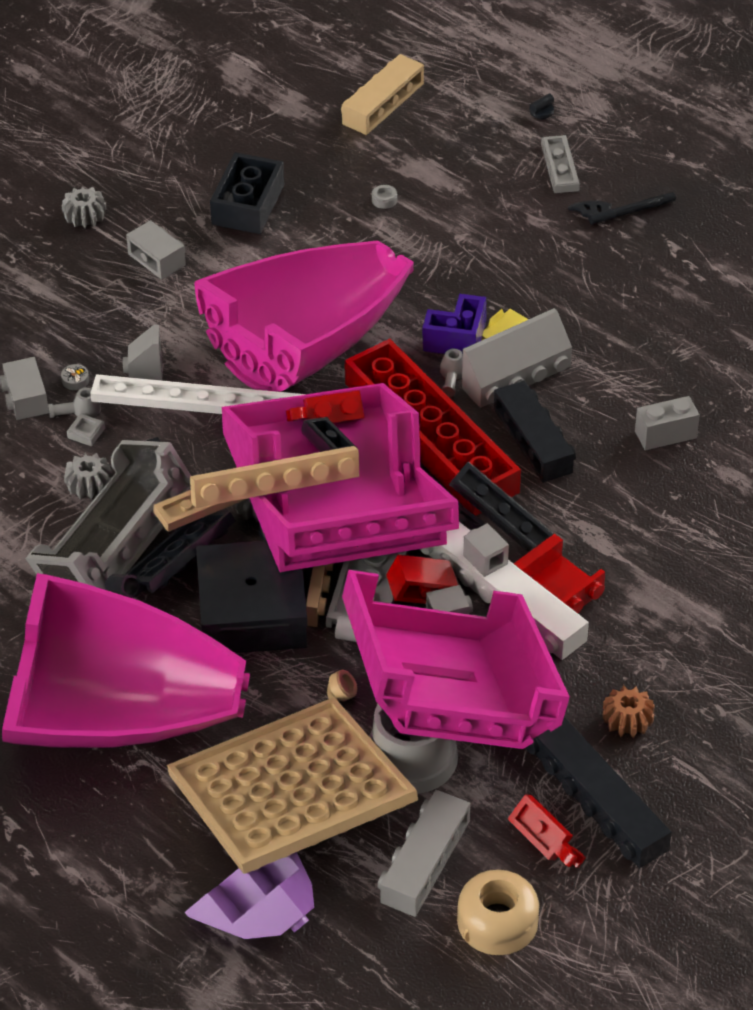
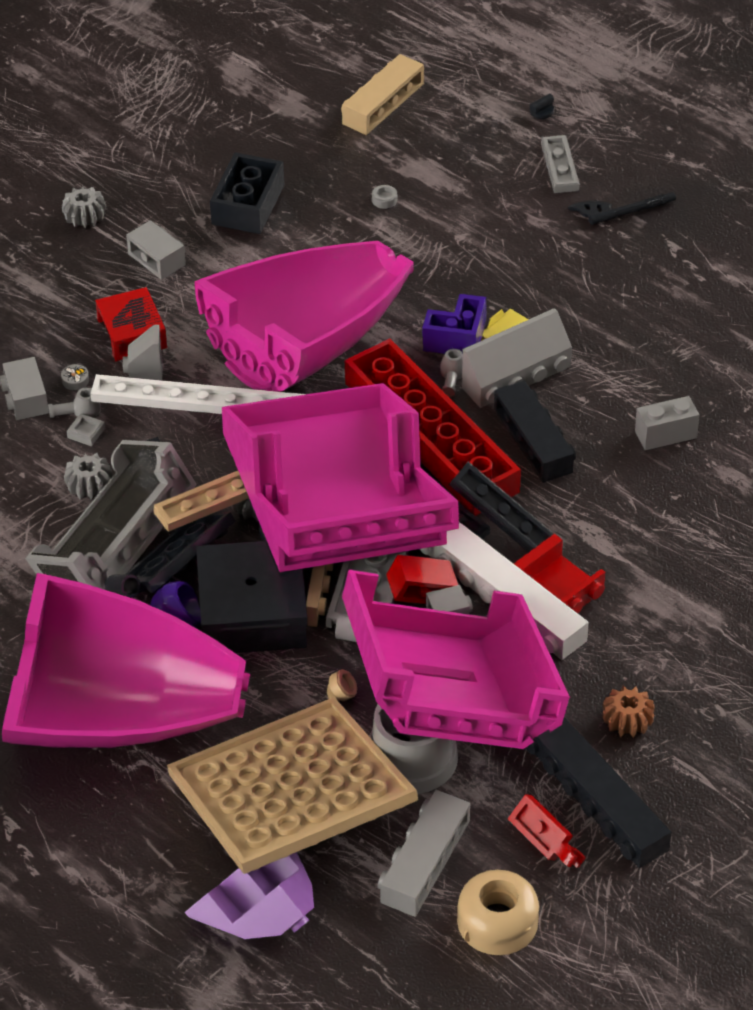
(127, 318): none -> red panel
(180, 601): none -> dark purple piece
(274, 476): tan plate -> none
(324, 434): black brick -> none
(336, 407): red plate -> none
(485, 549): light grey brick -> none

